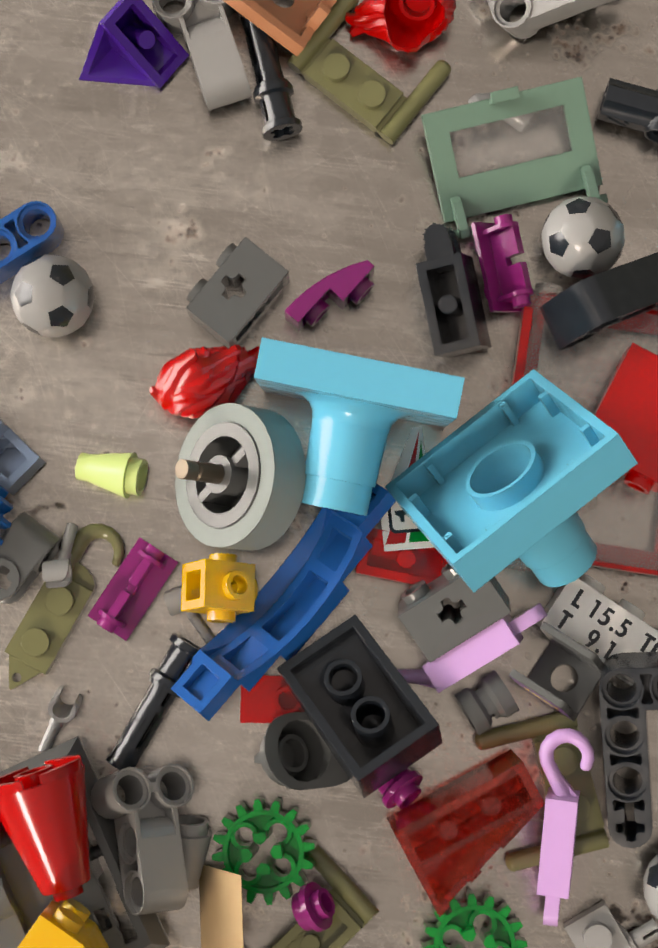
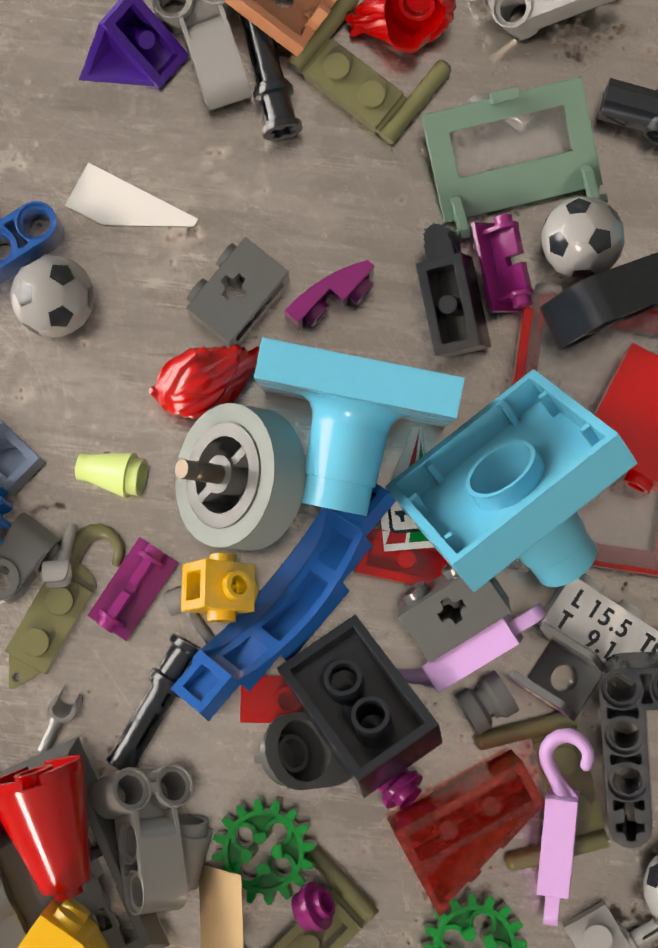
(117, 202): none -> white sticker

